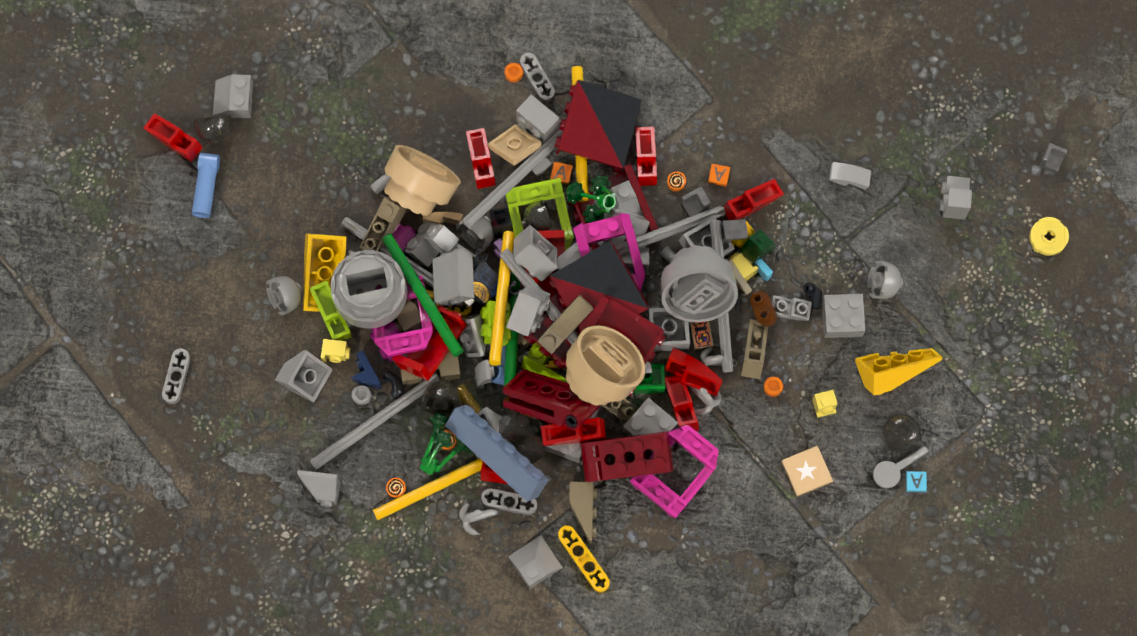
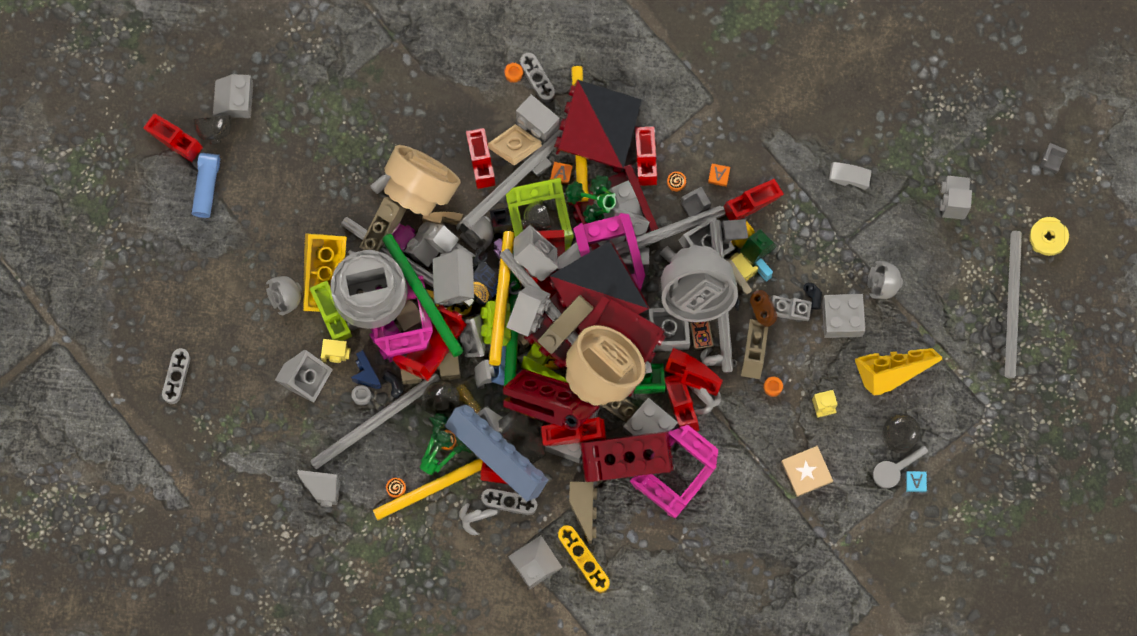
(1013, 304): none -> light grey axle

